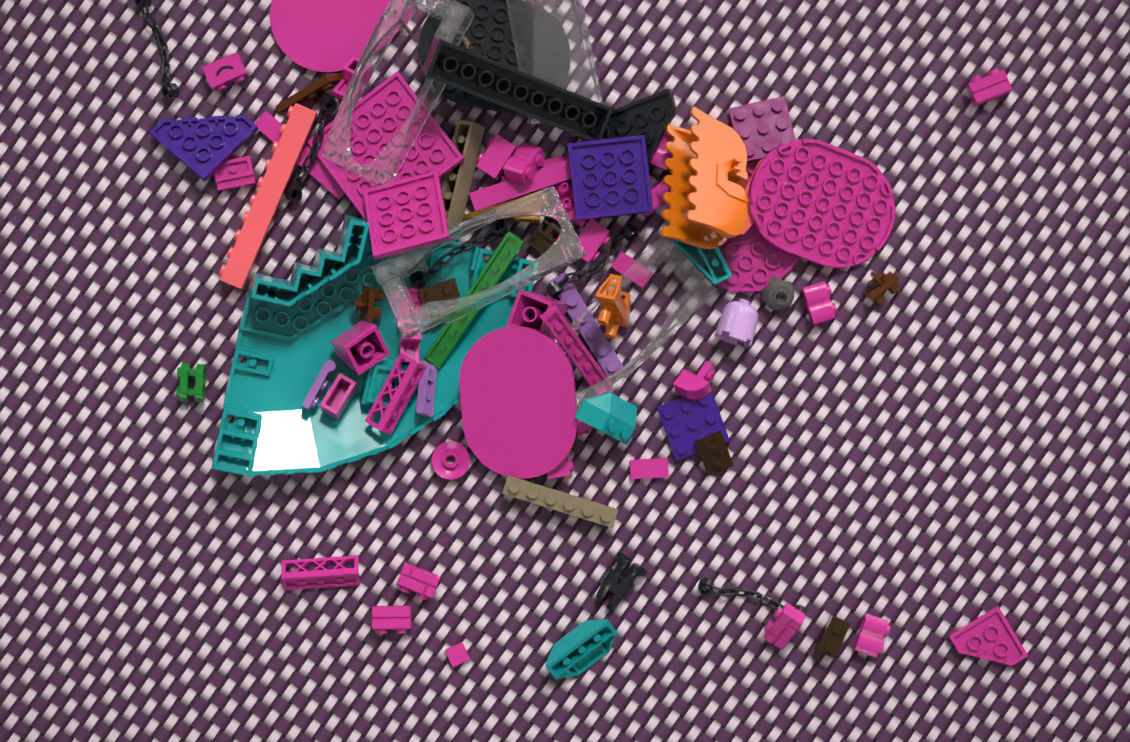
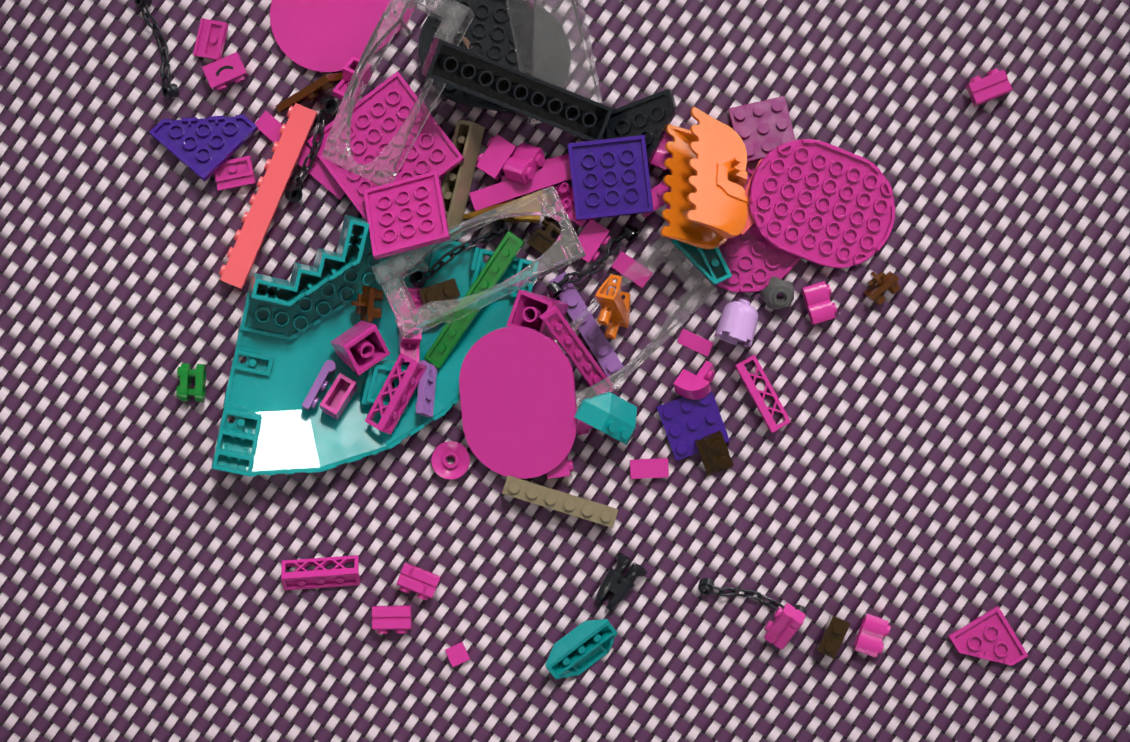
(210, 39): none -> dark pink plate
(695, 342): none -> dark pink sticker
(755, 394): none -> dark pink fence

